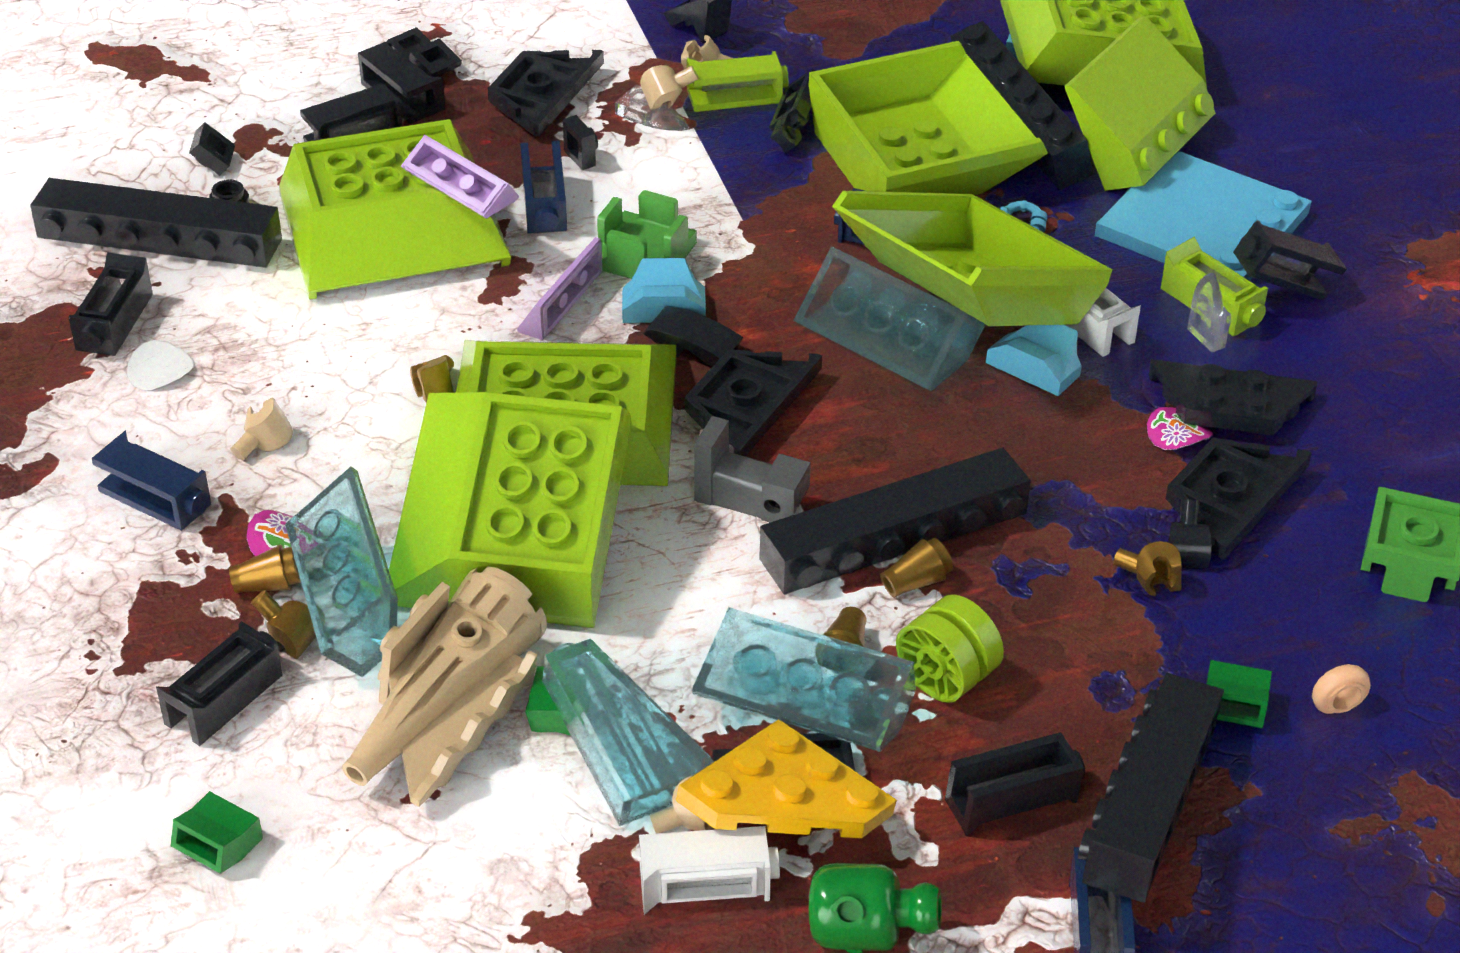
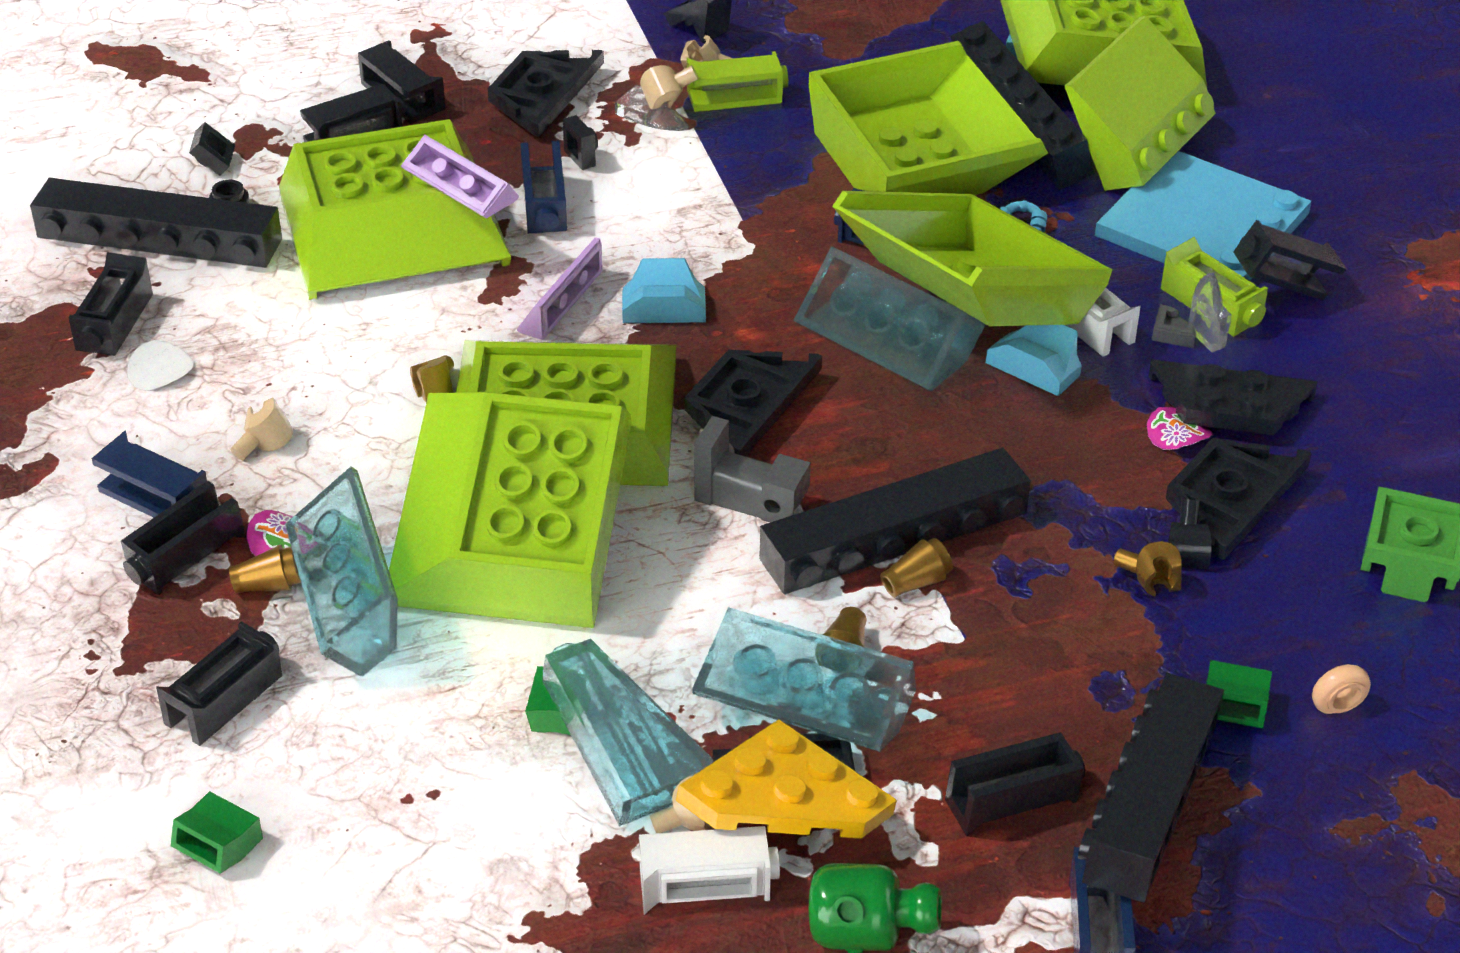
(180, 537): none -> black window
(287, 623): pearl gold piece -> none
(431, 57): black slope -> none
(449, 679): tan piece -> none
(650, 234): bright green panel -> none
(694, 333): black slope -> none
(792, 113): black hinge -> none
(951, 647): lime wheel -> none
(1172, 328): none -> dark grey tile

